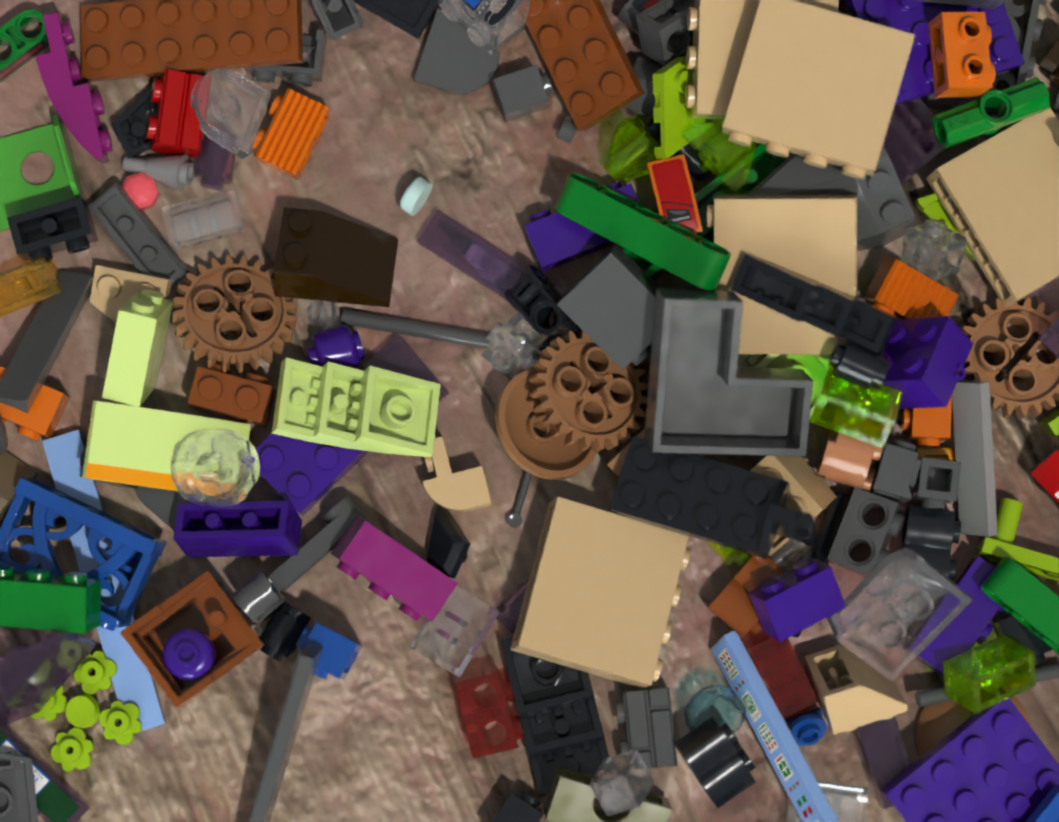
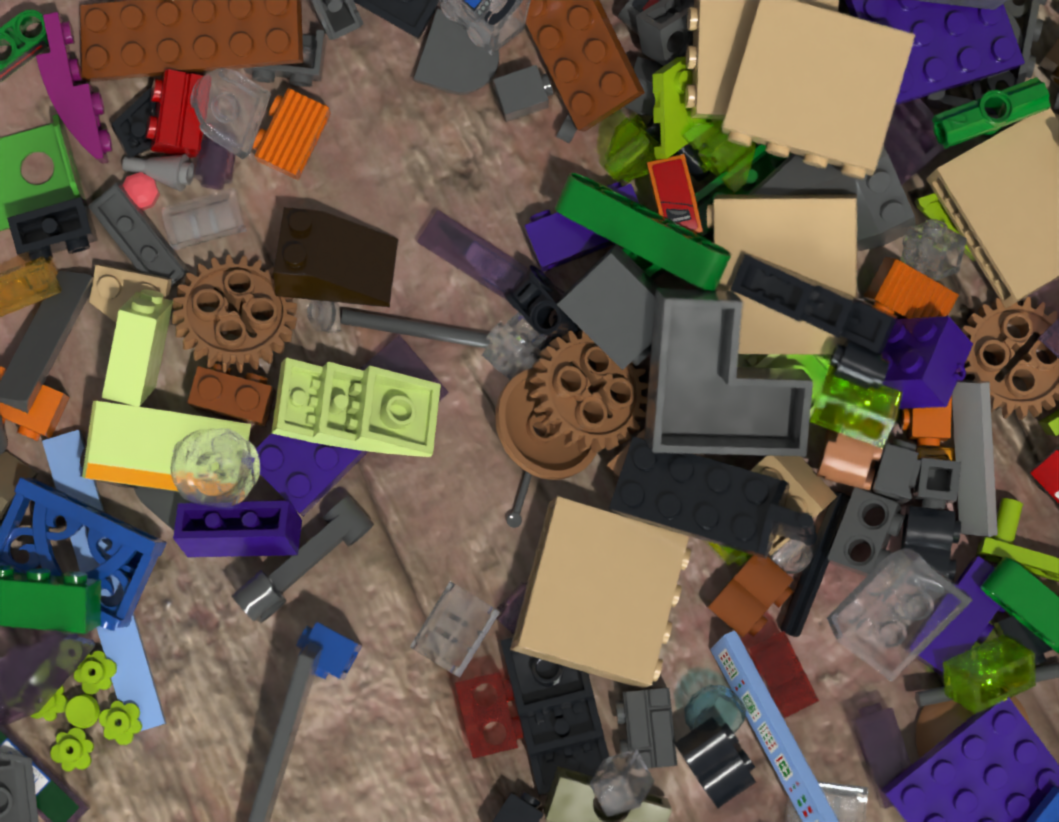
(189, 654): dark purple head -> none
(200, 607): dark orange piece -> none
(283, 632): black brick -> none
(336, 346): dark purple head -> none
(392, 570): magenta brick -> none
(416, 196): light aqua tile -> none
(447, 544): black piece -> none
(458, 490): tan brick -> none
(796, 599): dark purple brick -> none
(807, 727): blue plate -> none
(851, 690): tan slope -> none
(961, 54): orange brick -> none

